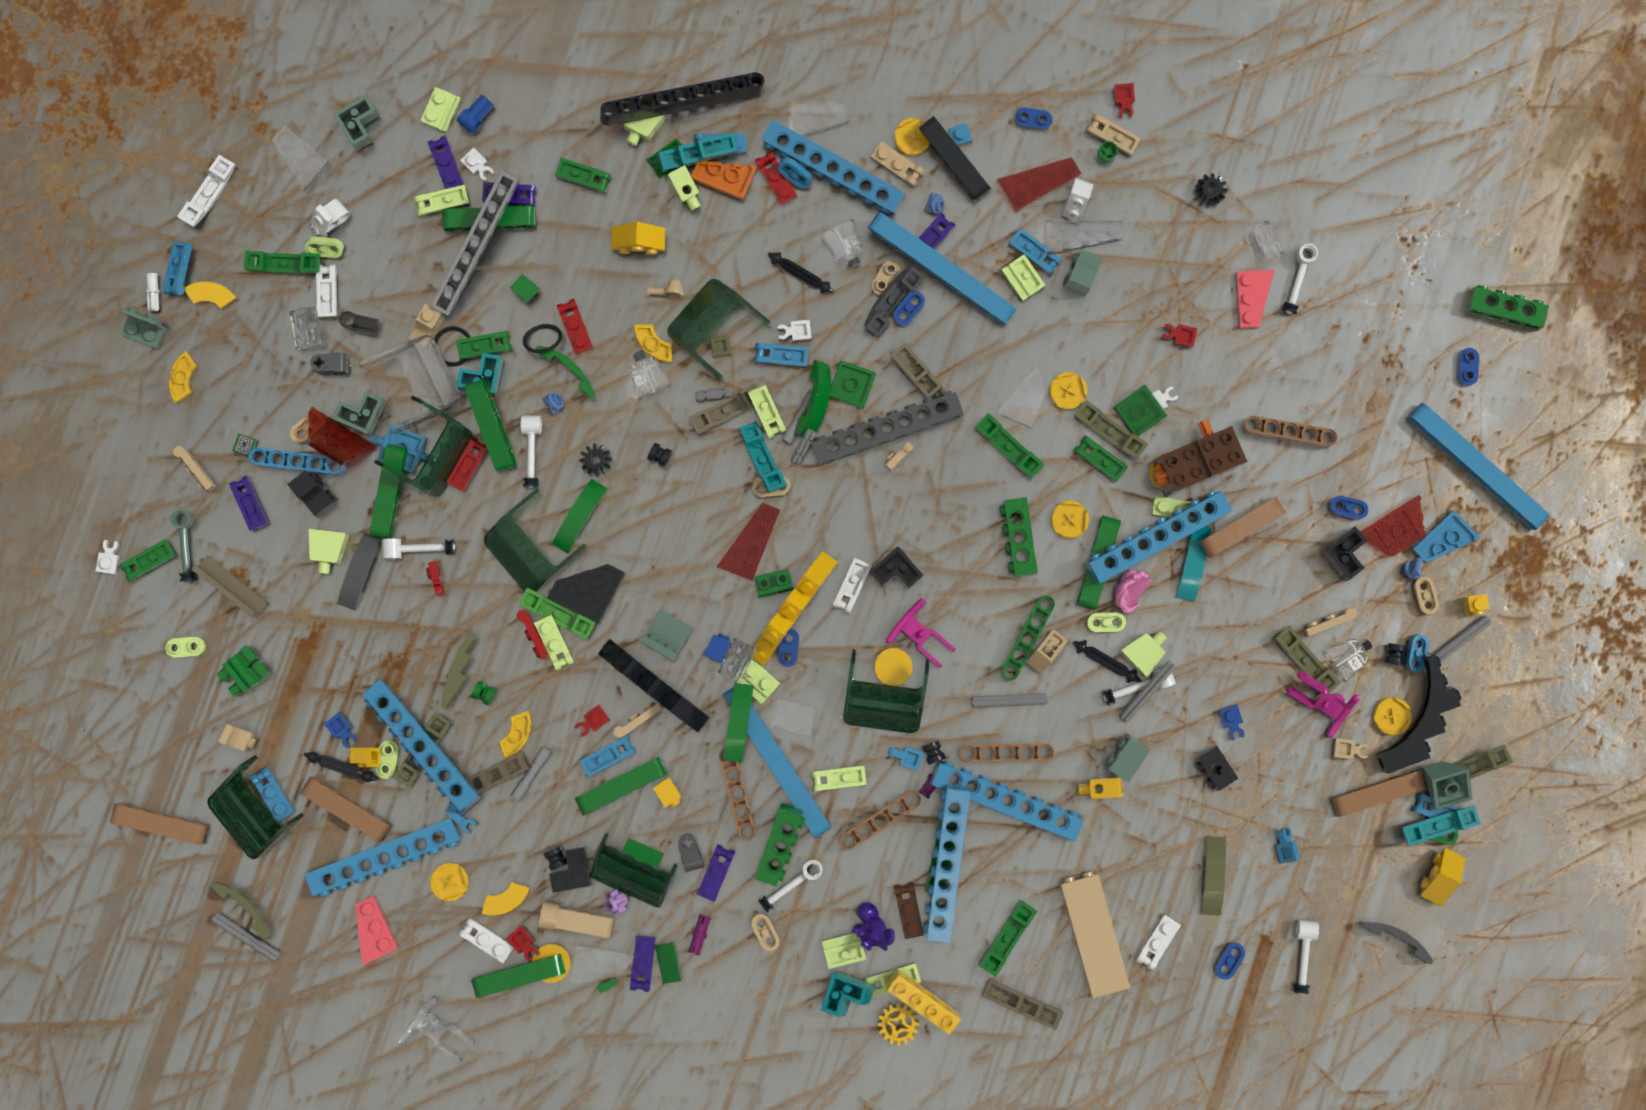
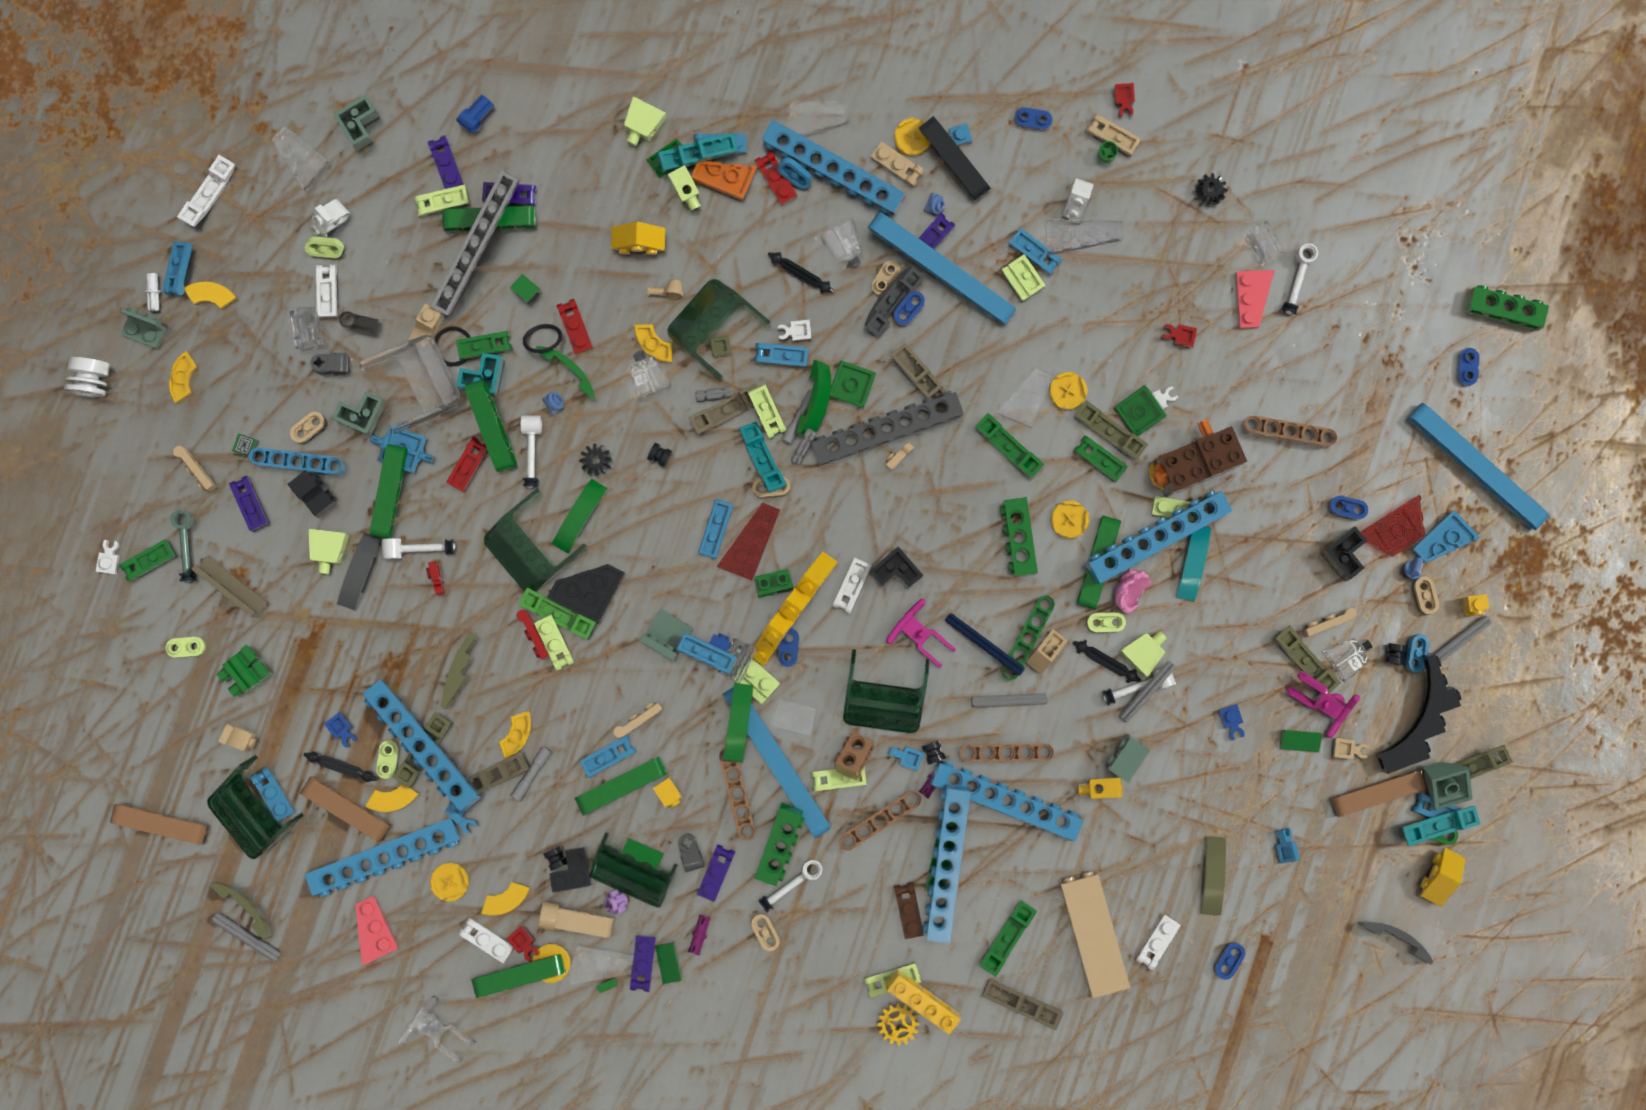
(86, 377): none -> white wheel
(282, 263): green slope -> none
(335, 439): clear red wing -> none
(365, 757): yellow brick -> none
(391, 800): none -> yellow tile
(440, 110): yellowish green plate -> none
(443, 456): clear green windscreen -> none
(476, 163): white plate -> none
(487, 694): green wheel -> none
(582, 175): green plate -> none
(594, 719): red plate -> none
(653, 685): black arch -> none
(676, 105): black beam -> none
(706, 653): none -> dark azure tile
(715, 529): none -> dark azure tile
(843, 950): yellowish green plate -> none
(844, 989): teal brick -> none
(858, 757): none -> medium nougat brick
(874, 929): dark purple animal -> none
(893, 667): yellow tile -> none
(985, 644): none -> dark blue axle
(1036, 183): clear red wing -> none
(1083, 273): sand green brick -> none
(1225, 772): black brick -> none
(1243, 527): medium nougat beam -> none
(1300, 740): none -> green slope
(1307, 932): white piece -> none
(1392, 716): yellow tile -> none

